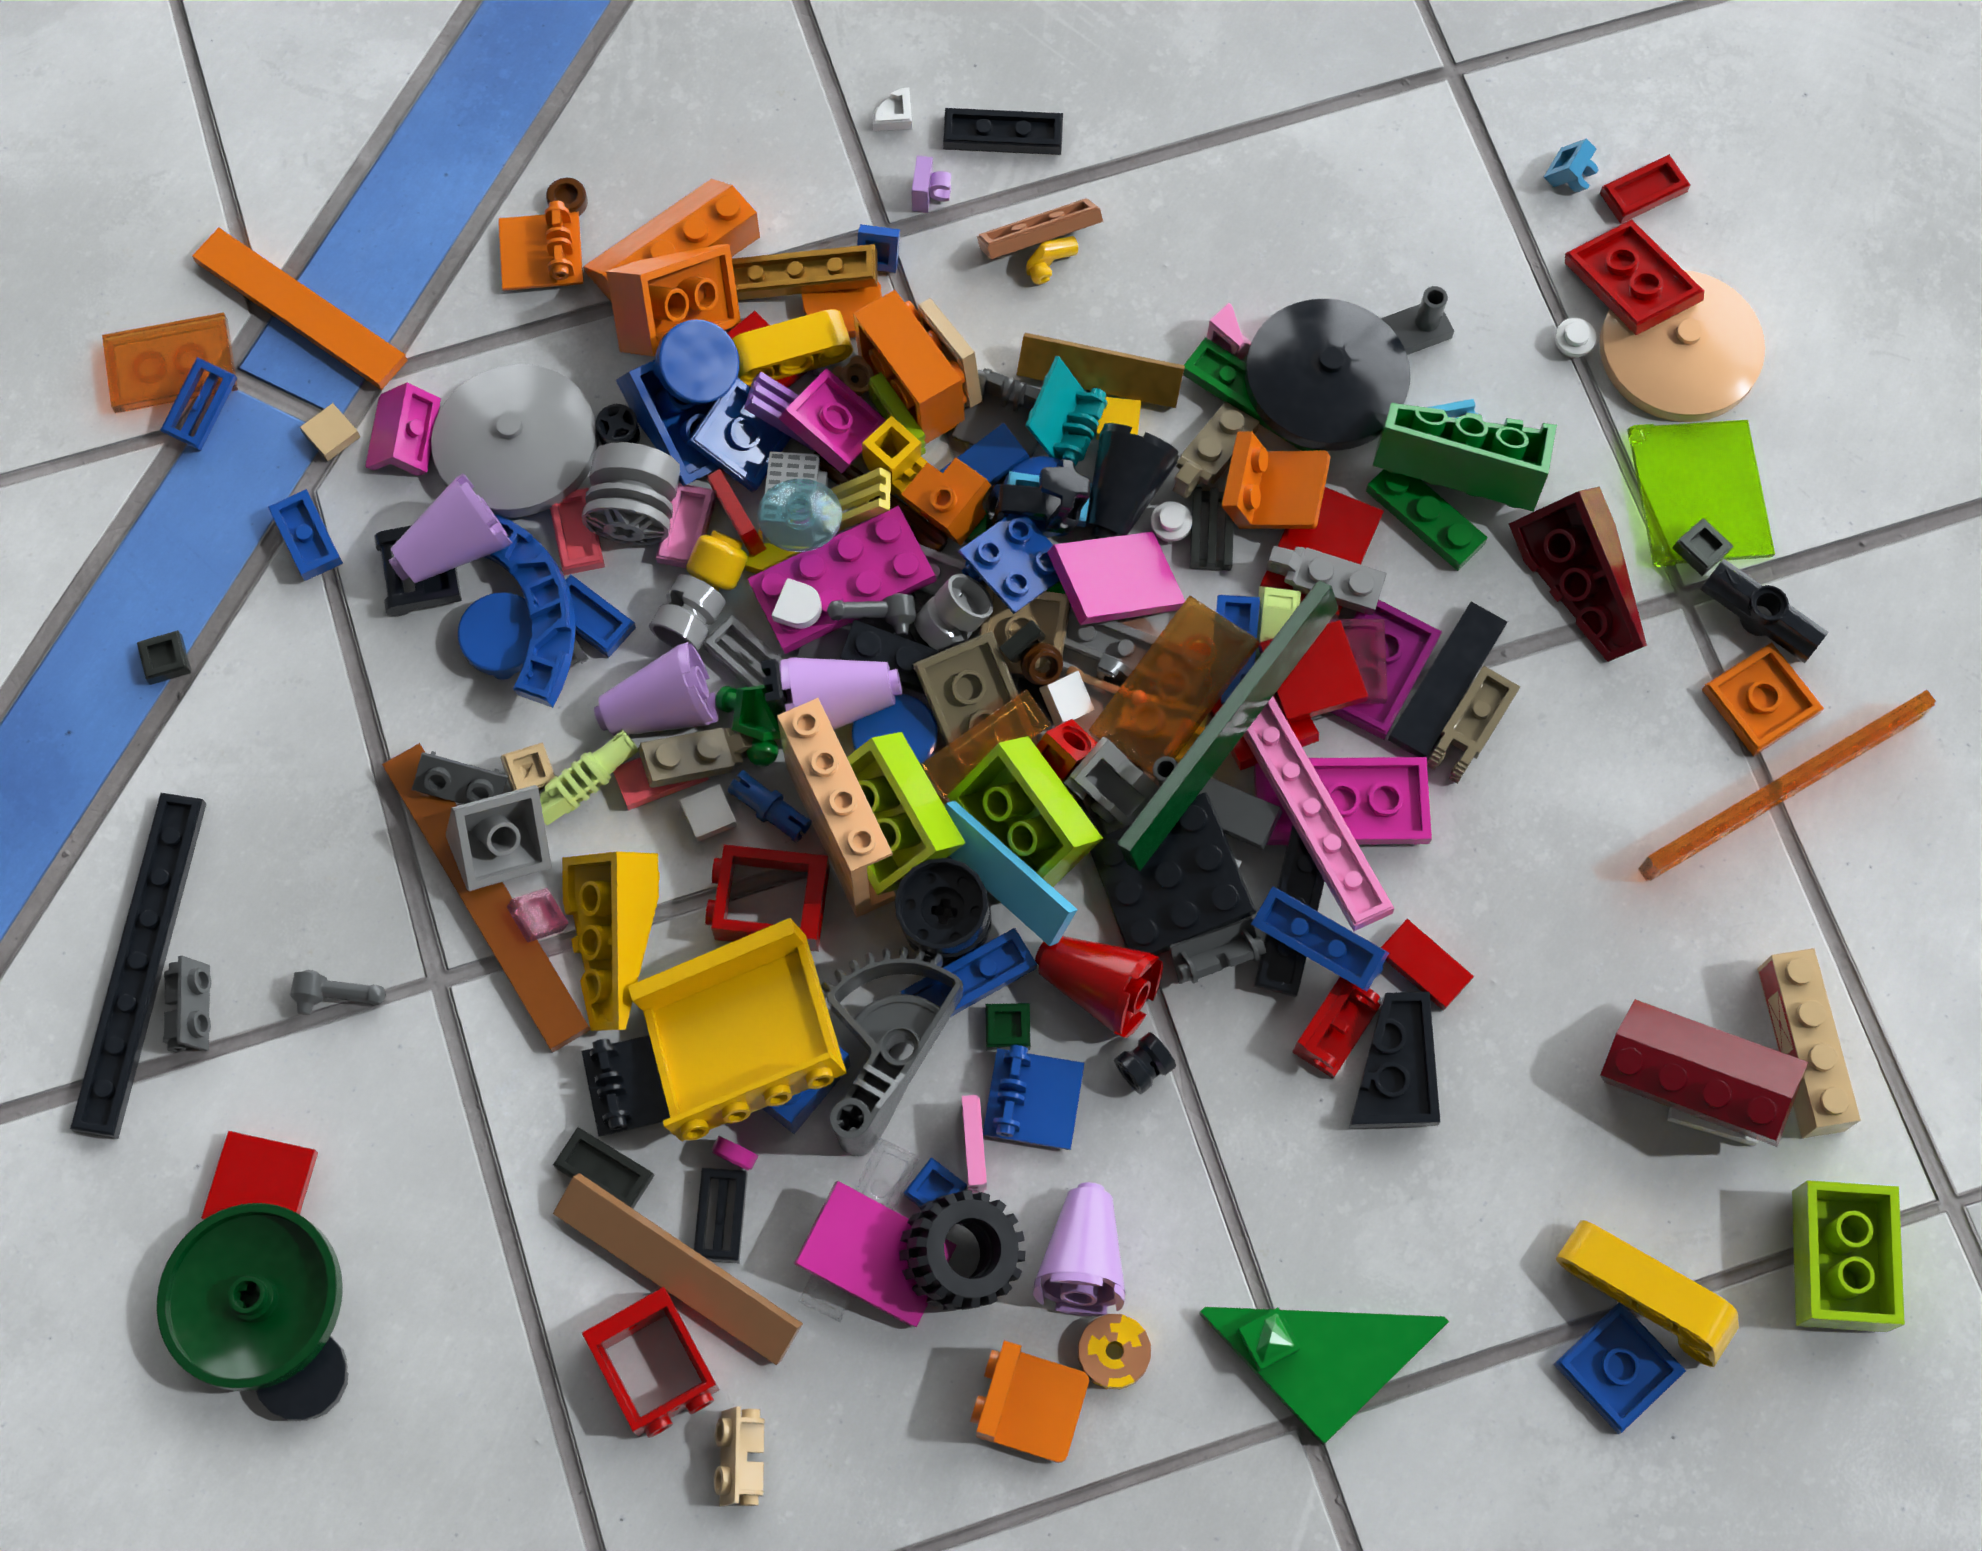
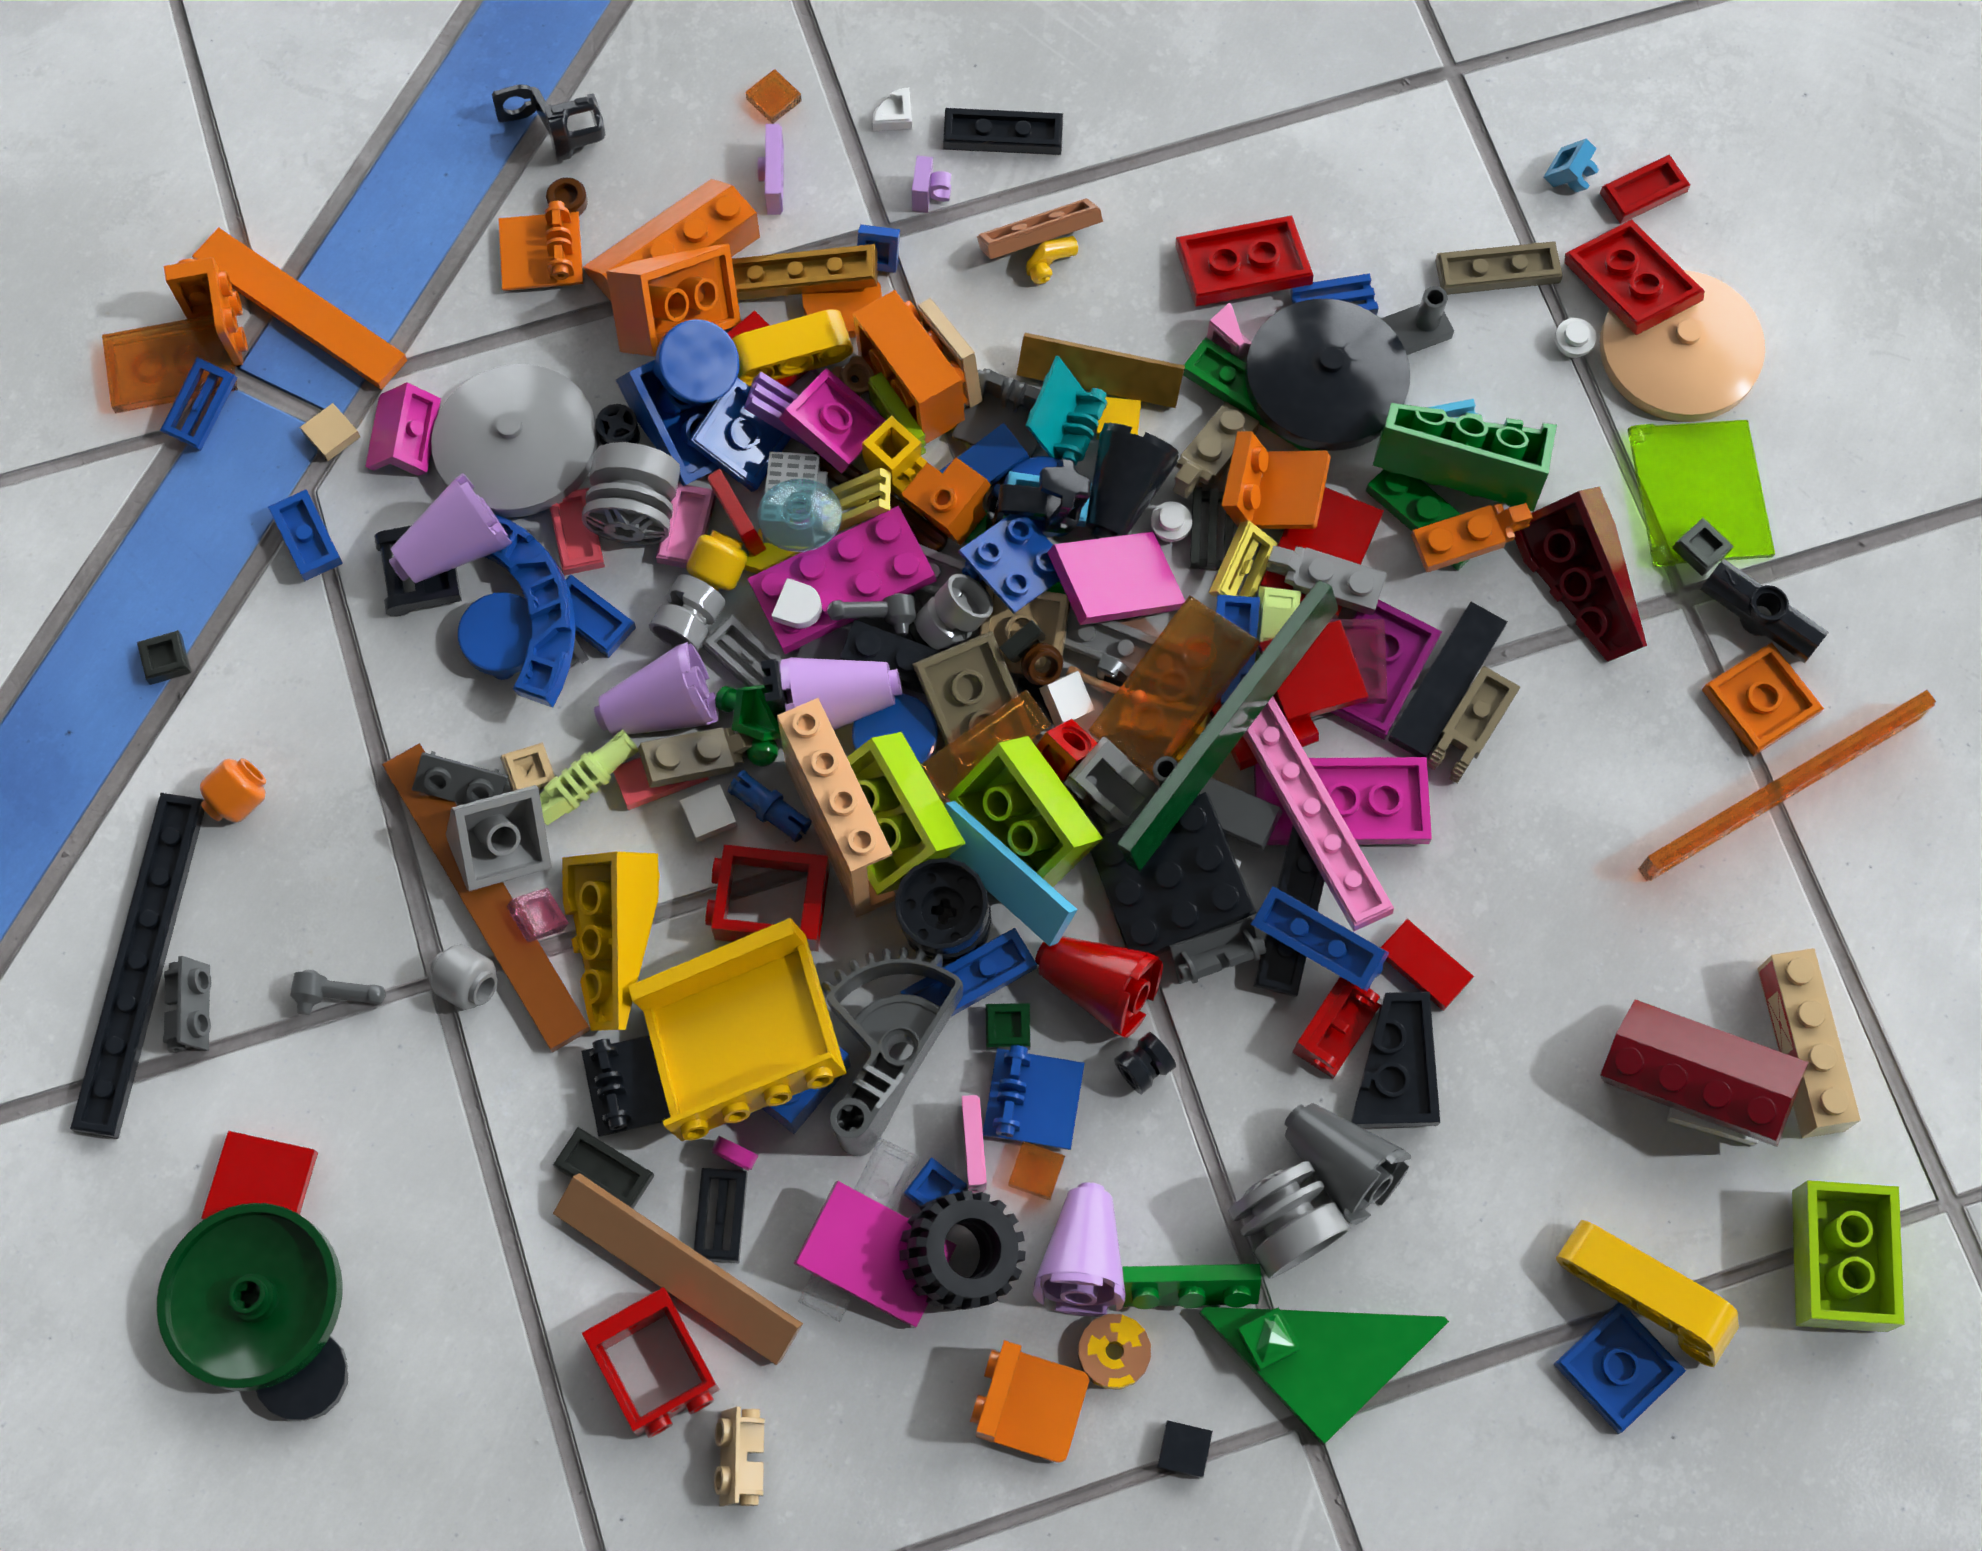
(207, 291): none -> orange bracket
(232, 790): none -> orange head
(463, 977): none -> light grey head
(553, 117): none -> black piece
(772, 169): none -> lavender plate
(773, 96): none -> clear orange tile
(1036, 1170): none -> clear orange tile
(1184, 1449): none -> black tile
(1191, 1285): none -> green plate
(1239, 562): none -> light yellow tile
(1244, 260): none -> red tile
(1288, 1219): none -> light grey wheel
(1344, 289): none -> blue tile
(1347, 1159): none -> dark grey cone
(1469, 535): none -> orange hinge
(1499, 268): none -> dark tan tile

